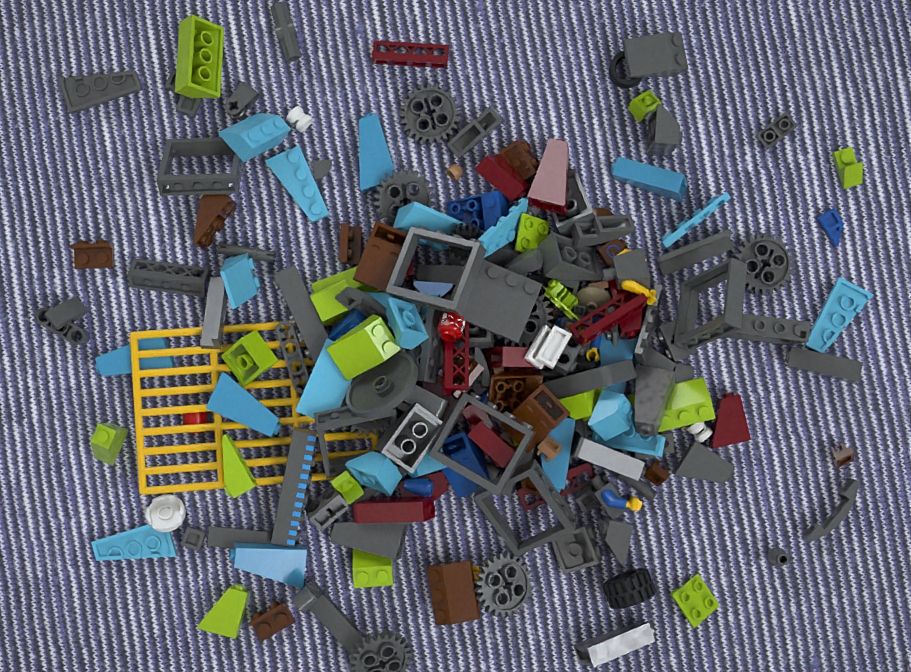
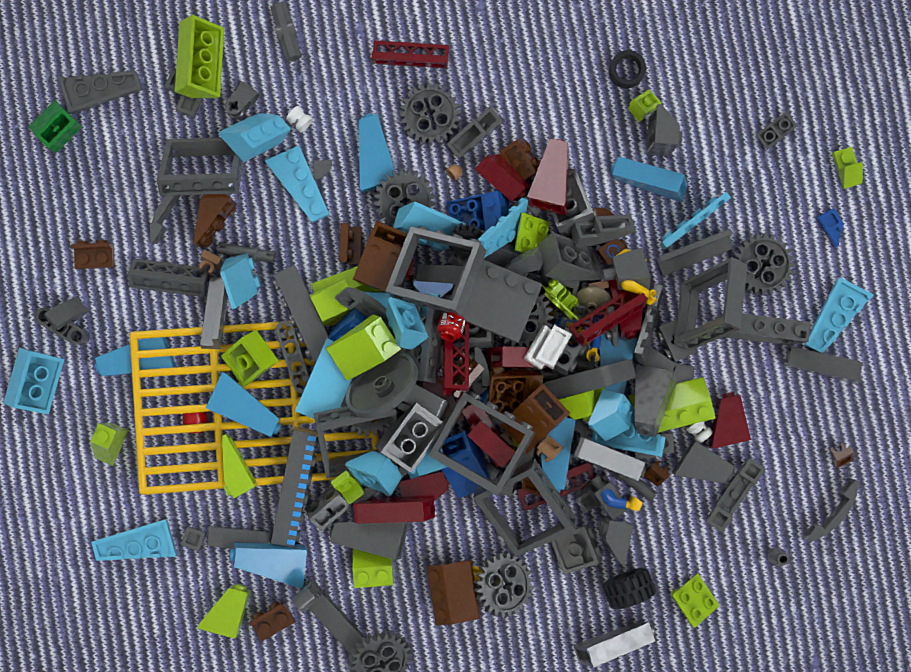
(33, 381): none -> medium azure slope
(55, 127): none -> green slope
(164, 208): none -> dark grey slope
(165, 513): white tile -> none
(211, 260): none -> medium nougat tile
(421, 486): blue cone -> none
(655, 55): dark grey slope -> none
(734, 494): none -> dark grey slope

